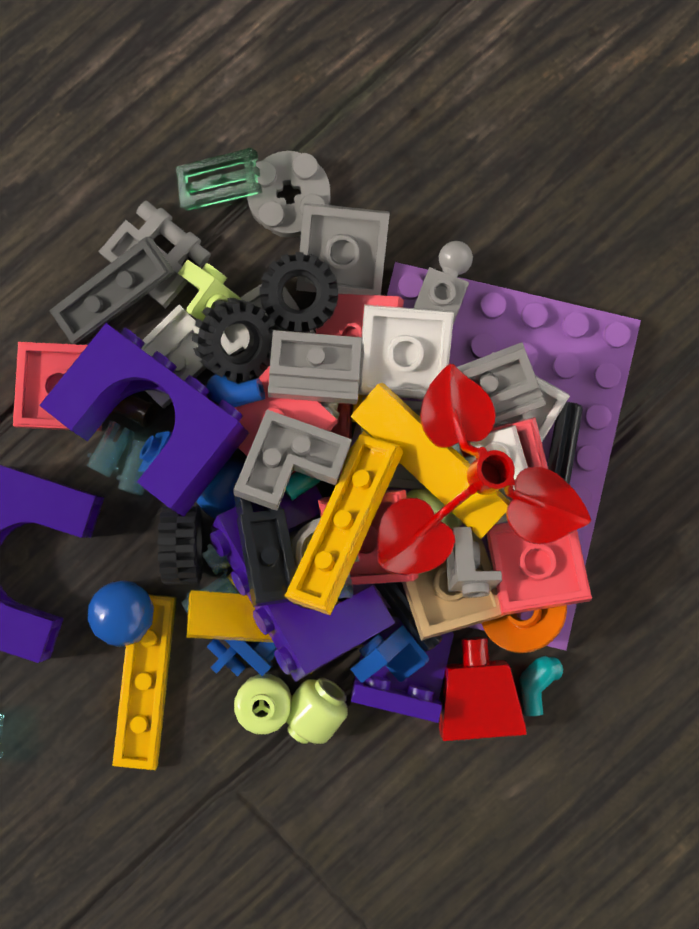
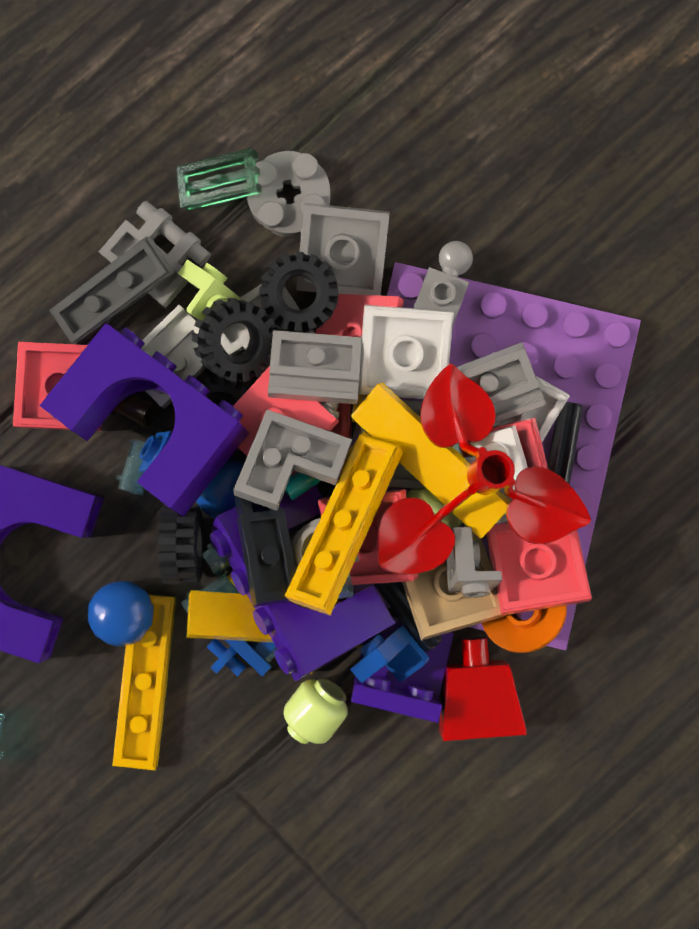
(109, 452): clear light blue pin -> none
(235, 393): blue arm -> none
(263, 688): yellowish green head -> none
(535, 680): teal arm -> none

